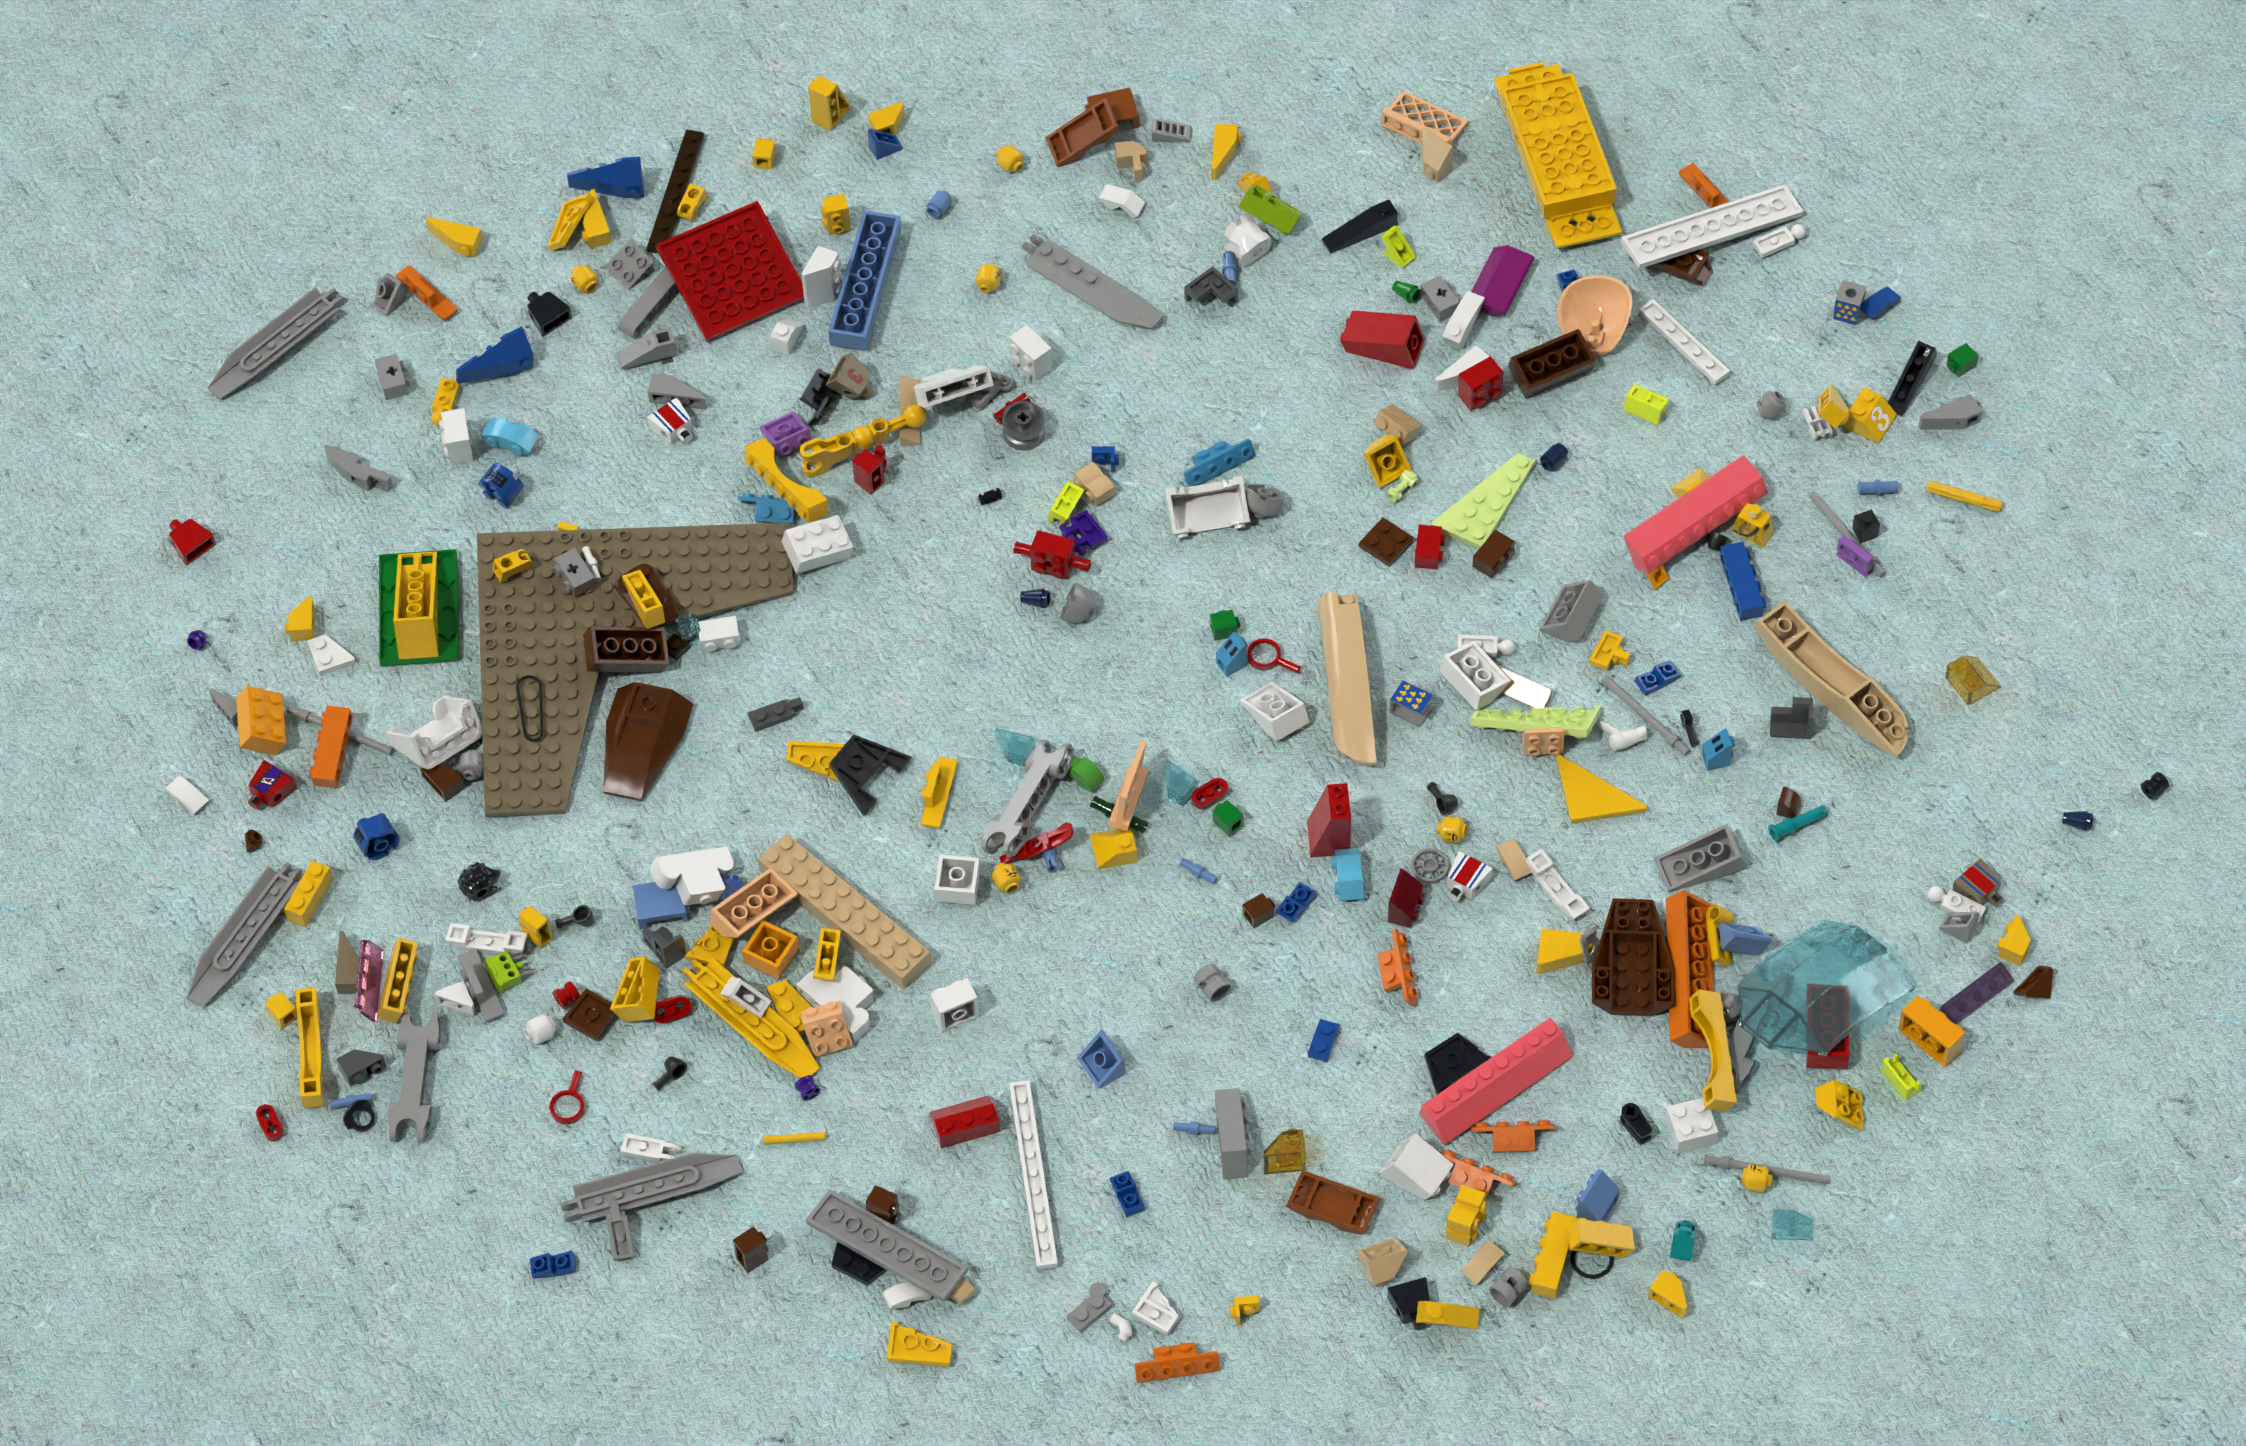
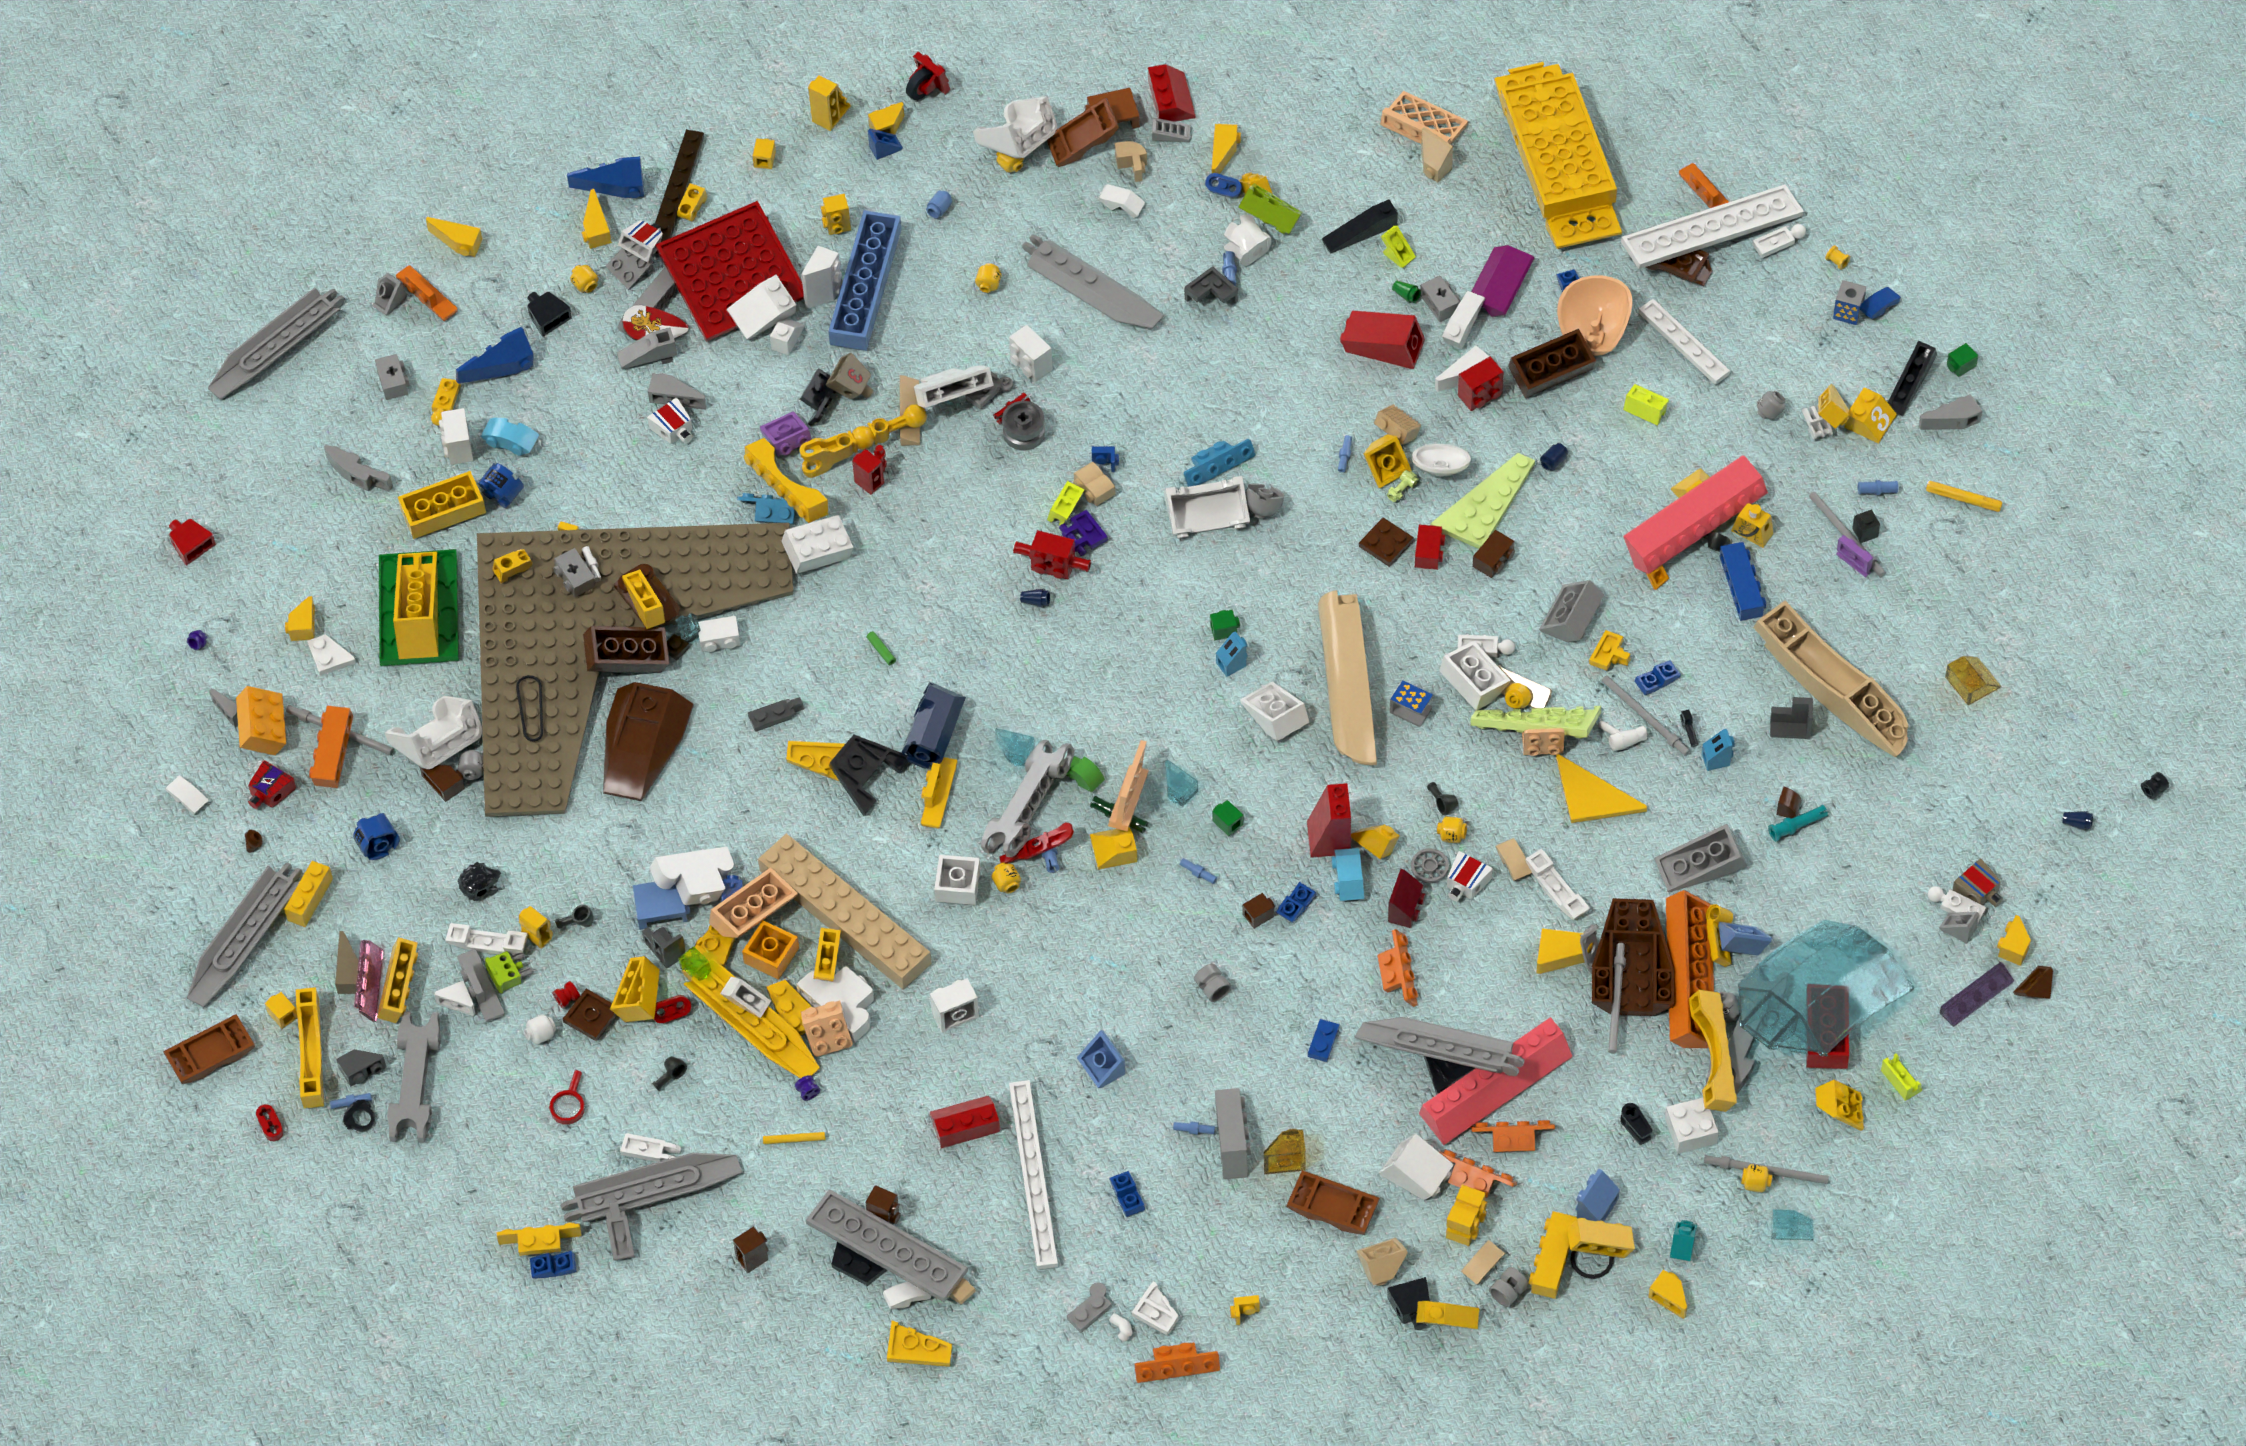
(209, 1049): none -> dark orange slope
(441, 504): none -> yellow brick
(539, 1240): none -> yellow bracket
(567, 220): yellow wing -> none
(641, 239): none -> white torso
(642, 320): none -> shield
(695, 964): none -> clear neon green brick
(762, 307): none -> white slope
(881, 648): none -> bright green piece
(926, 78): none -> plate
(932, 725): none -> dark blue brick
(990, 496): black piece -> none
(1027, 127): none -> white windscreen
(1078, 604): light grey cylinder -> none
(1170, 93): none -> red slope
(1209, 794): red plate -> none
(1224, 185): none -> blue plate
(1266, 655): piece -> none
(1345, 453): none -> medium blue bar
(1377, 839): none -> yellow slope
(1441, 459): none -> white dish
(1442, 1044): none -> light grey hinge
(1517, 696): none -> yellow cone
(1619, 964): none -> light grey bar
(1837, 257): none -> yellow bush
(1931, 1030): light orange brick -> none

